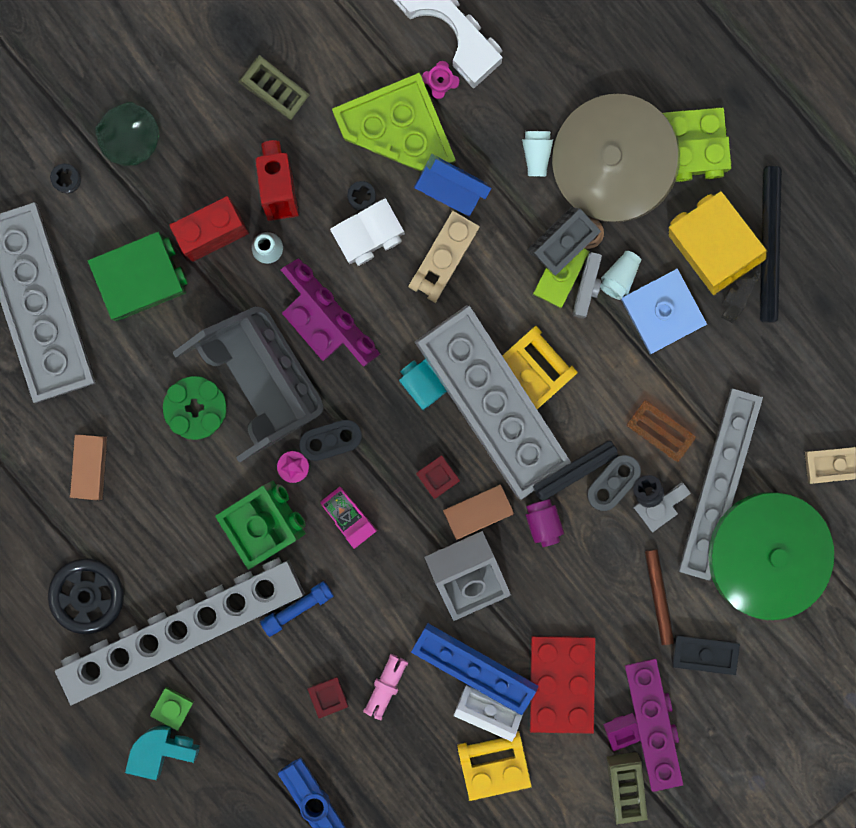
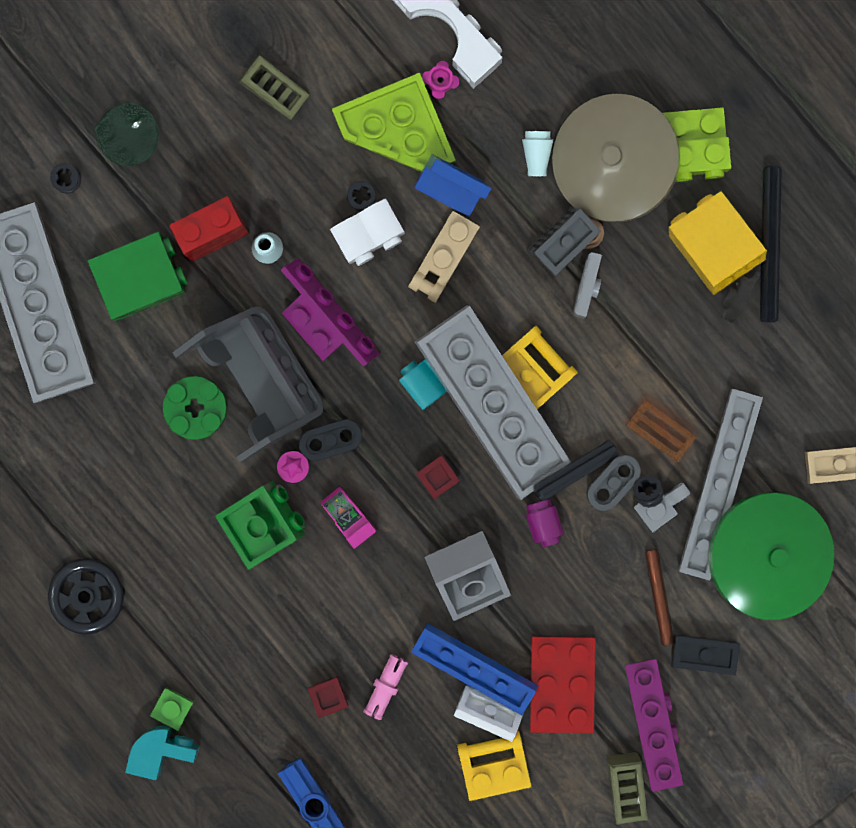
(79, 685): light grey brick -> none
(88, 467): nougat slope -> none
(276, 182): red torso -> none
(319, 594): blue bar -> none
(478, 512): nougat slope -> none
(556, 288): lime plate -> none
(620, 276): light aqua cone -> none
(622, 731): magenta plate -> none
(663, 311): light blue plate -> none

